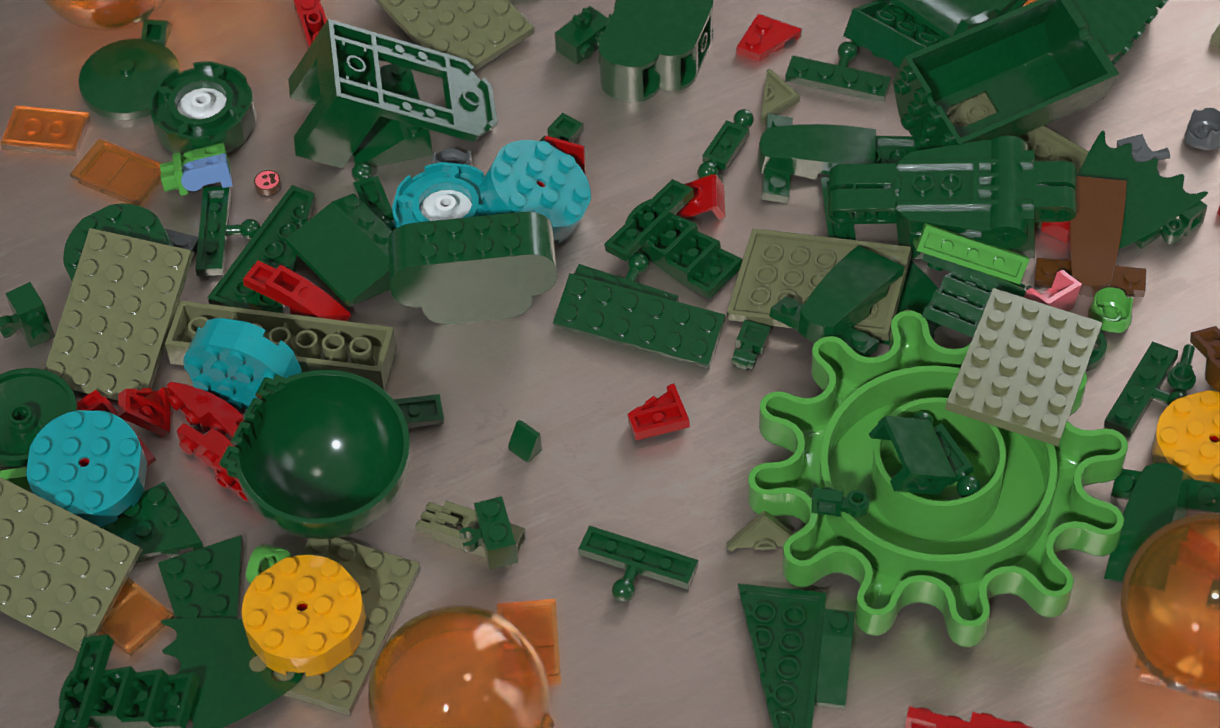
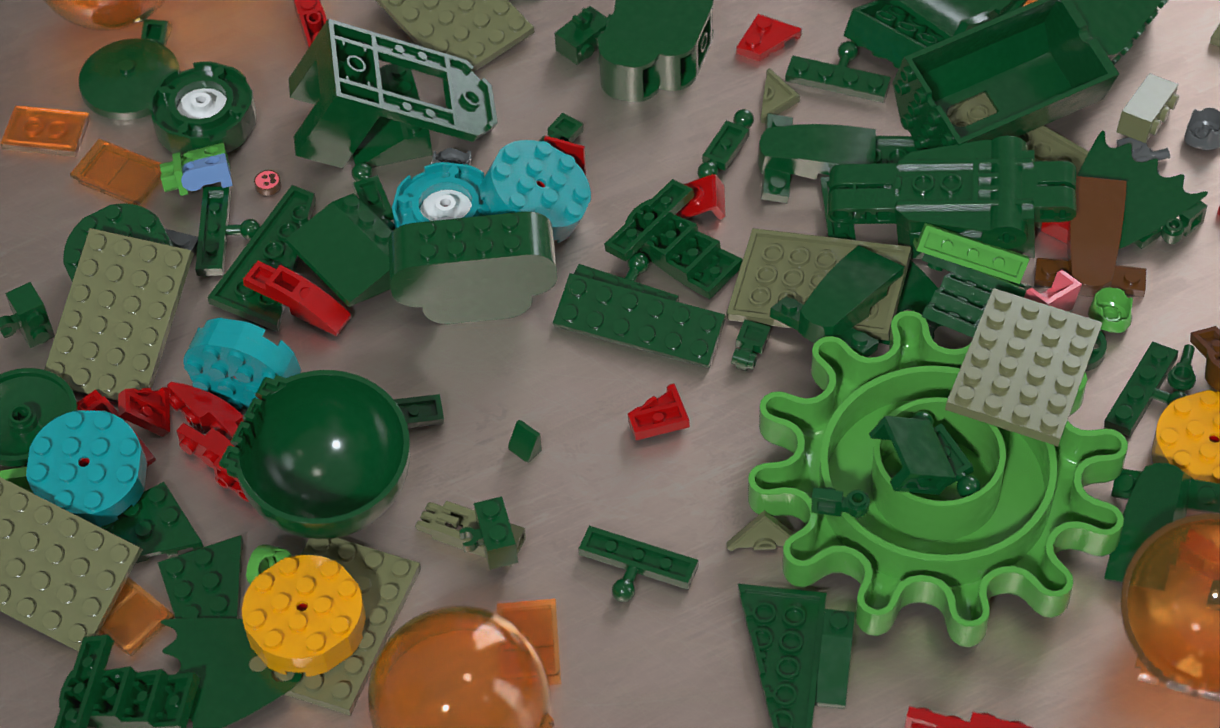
(316, 342): olive brick -> none
(1148, 108): none -> brick

